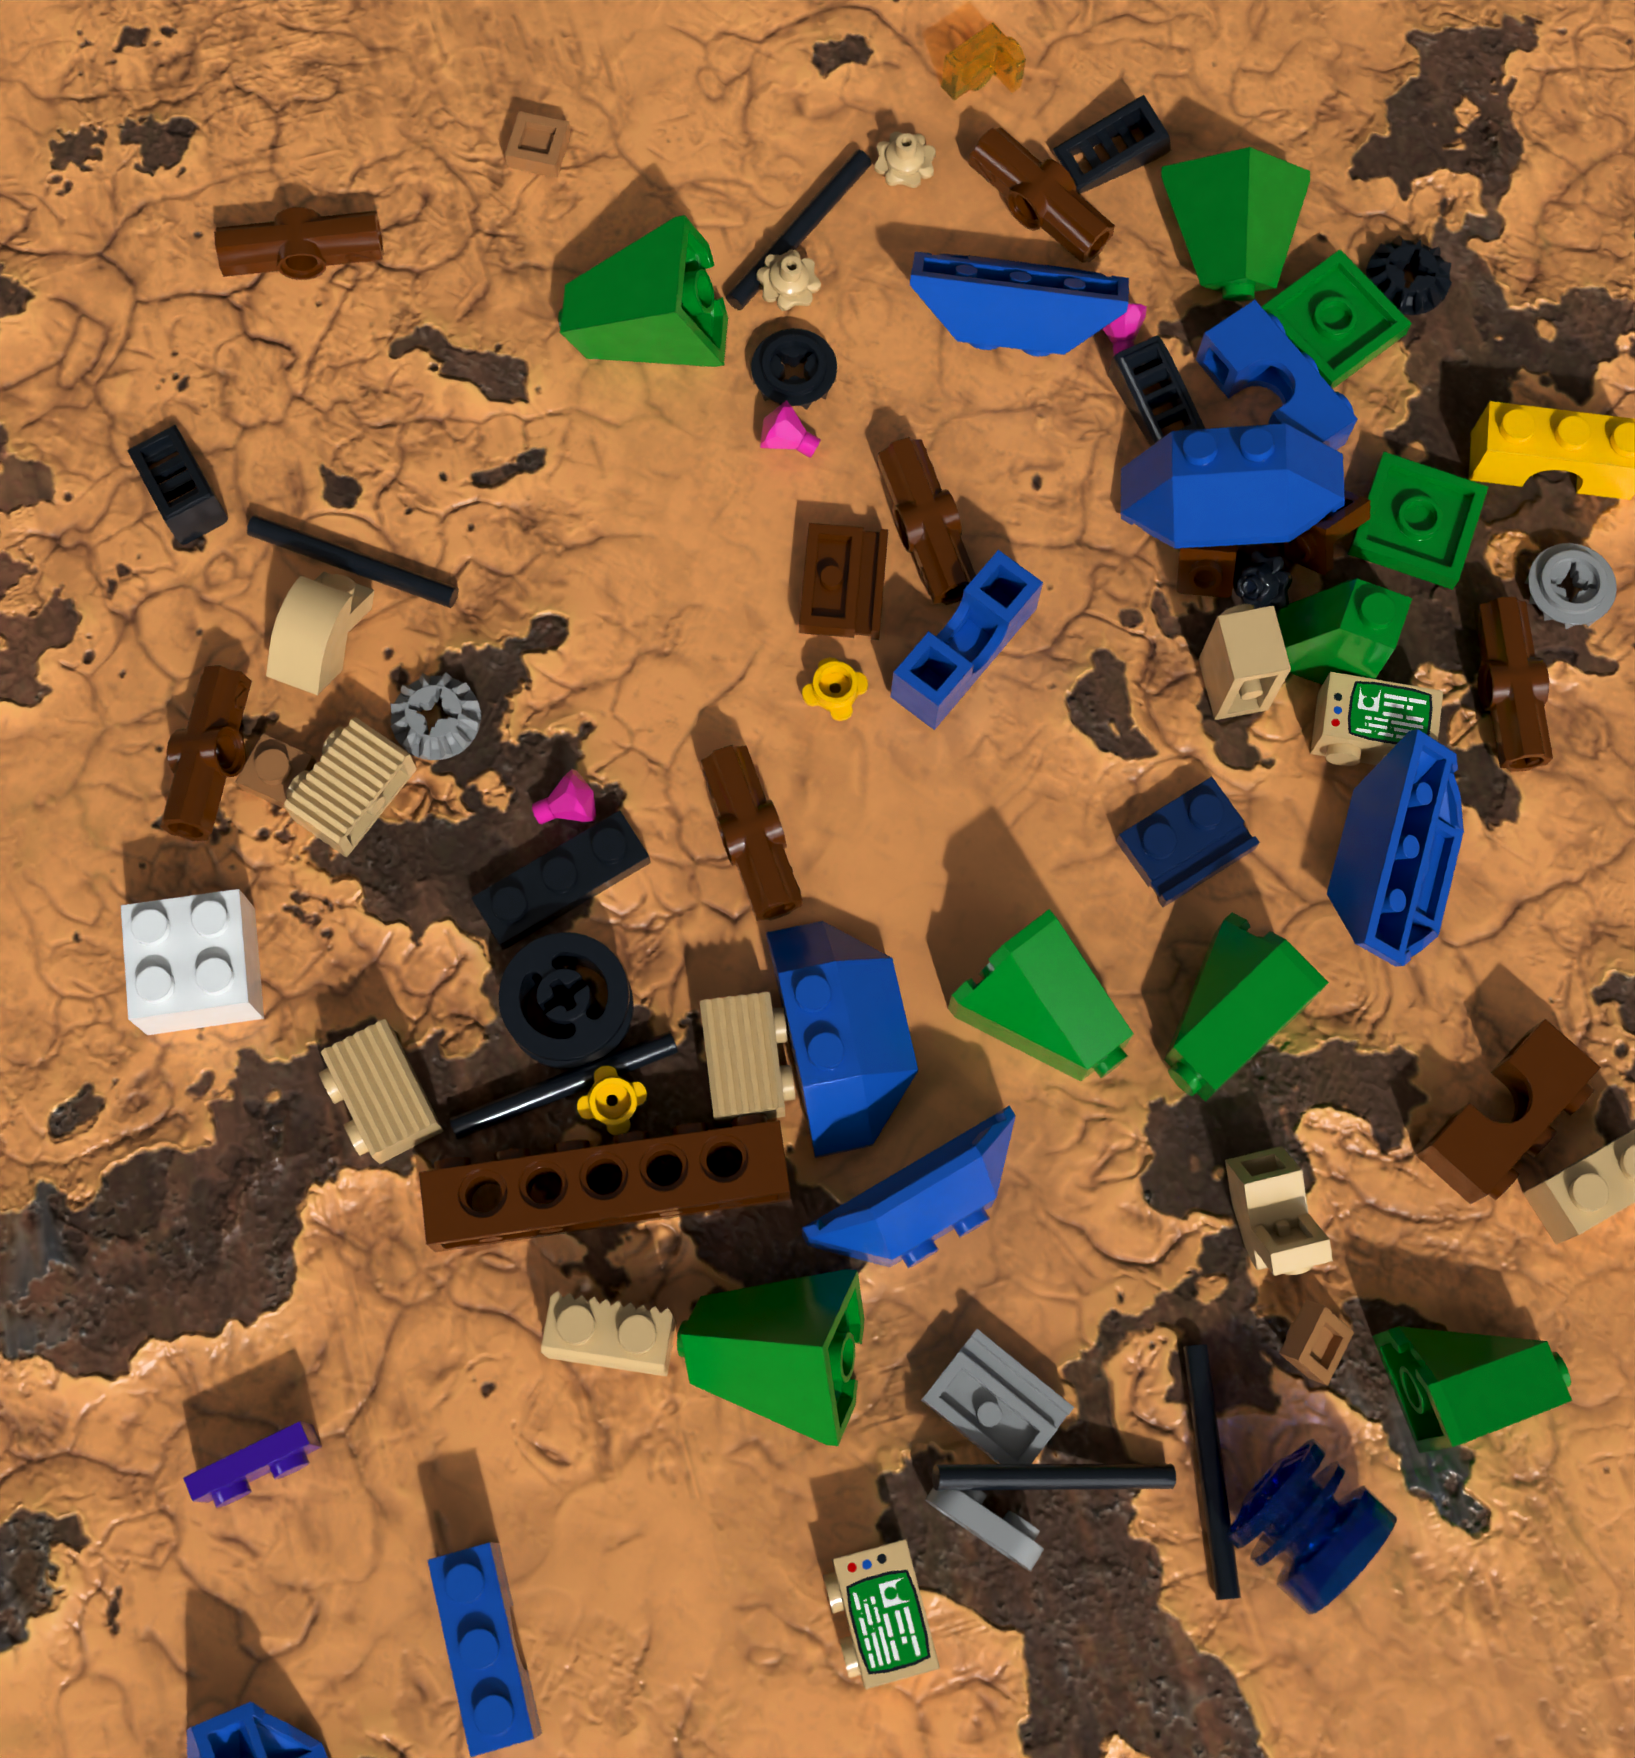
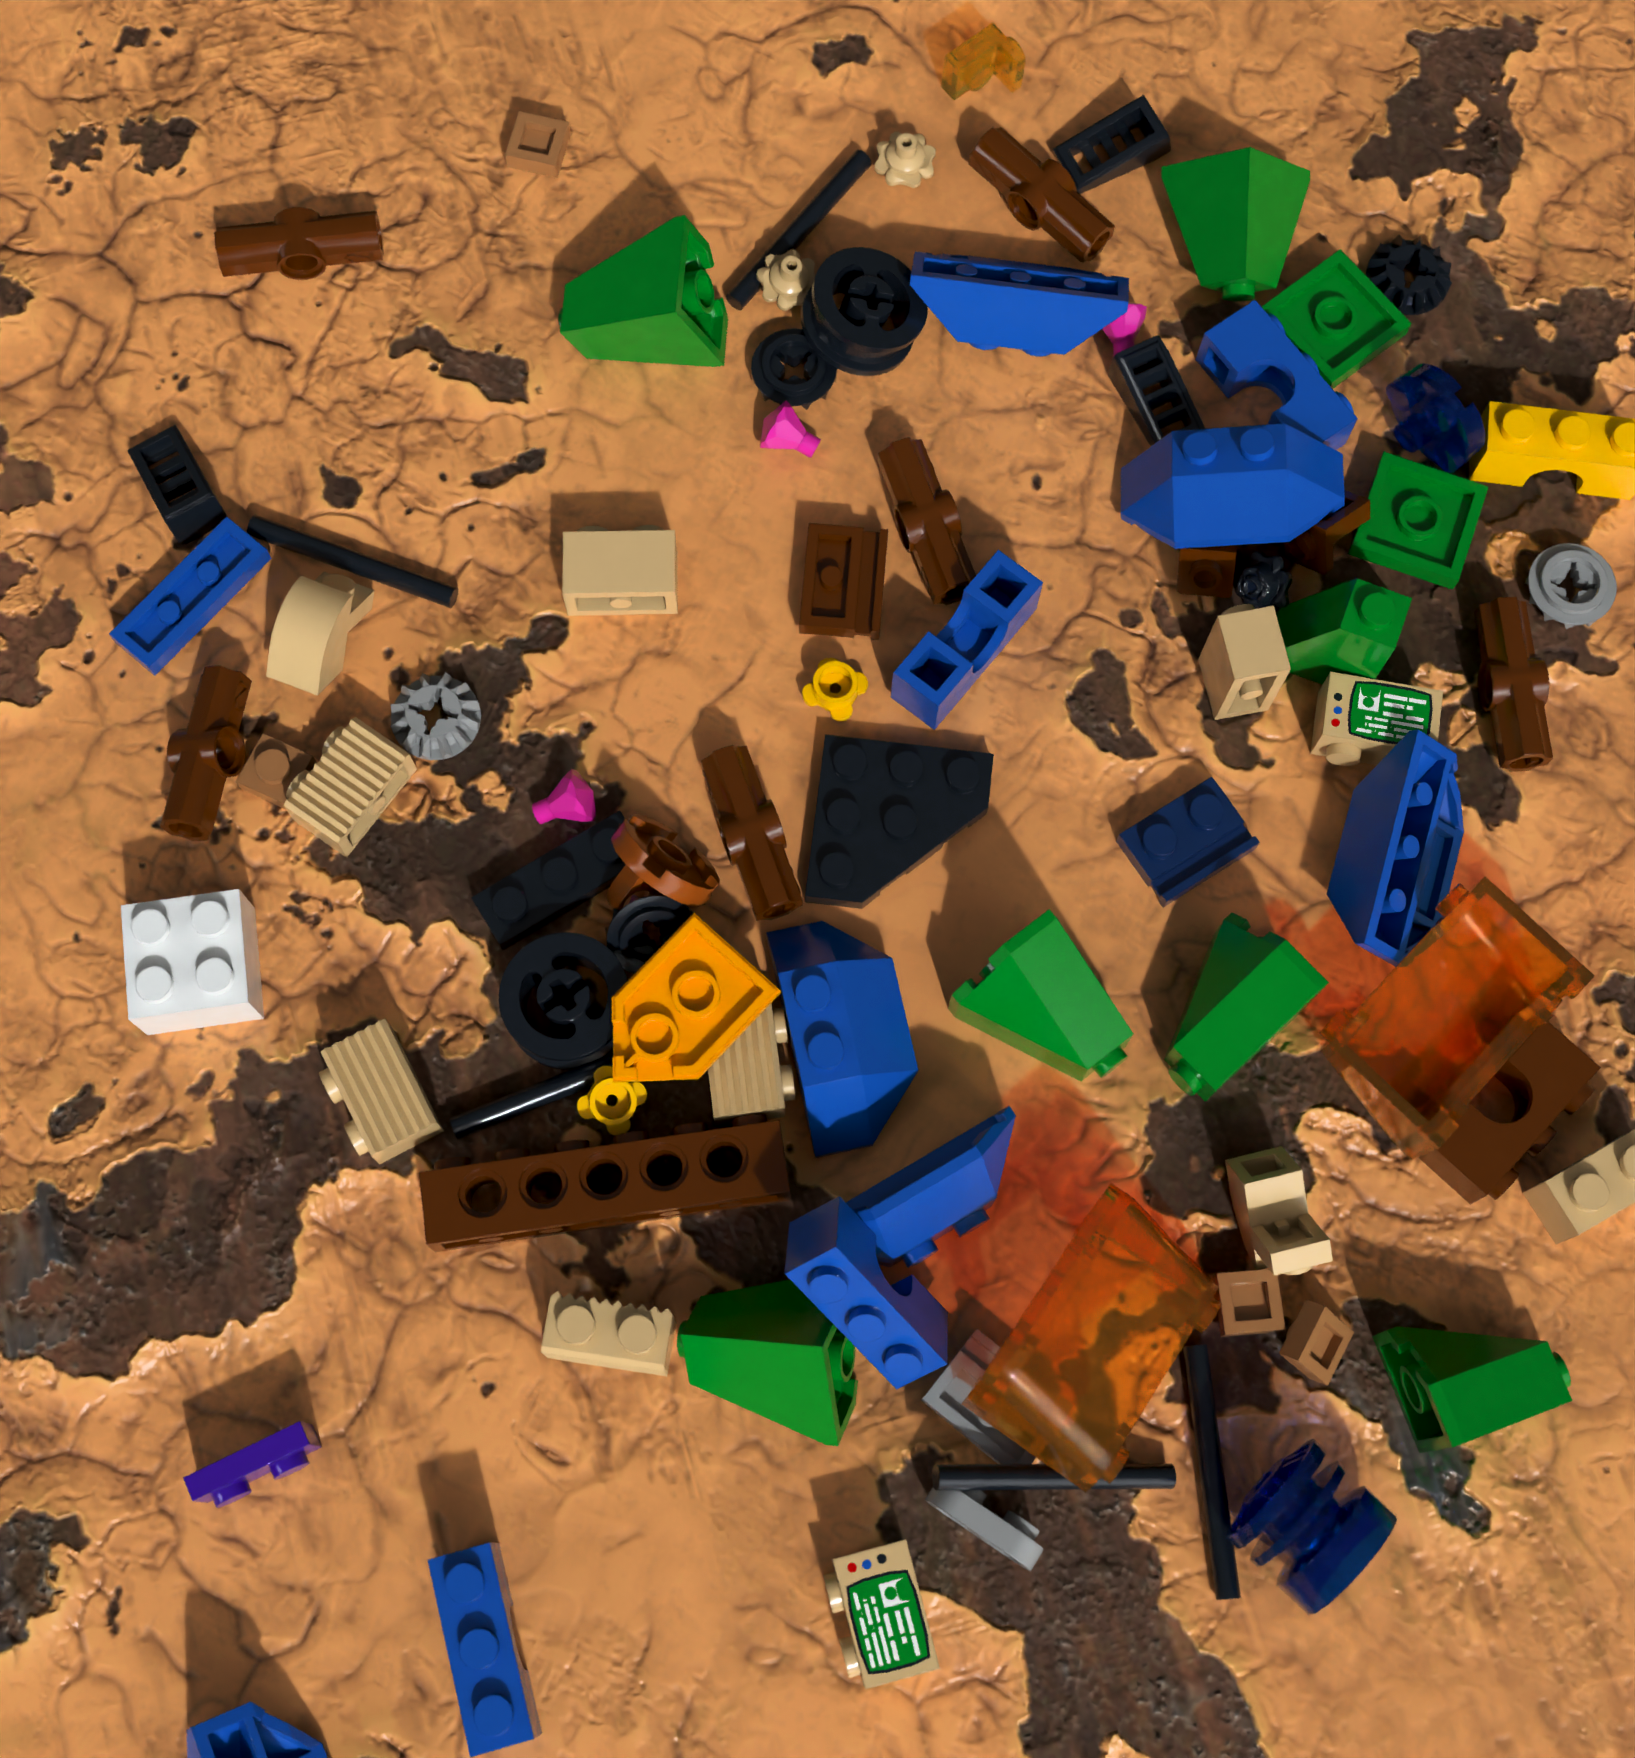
(190, 596): none -> blue plate
(620, 571): none -> tan brick
(626, 933): none -> black gear
(658, 865): none -> dark orange tile
(685, 1007): none -> light orange tile
(838, 1269): none -> blue arch
(853, 333): none -> black wheel
(887, 813): none -> black plate
(1095, 1342): none -> clear orange windscreen
(1249, 1303): none -> medium nougat plate
(1434, 418): none -> clear blue plate
(1450, 1015): none -> clear orange windscreen

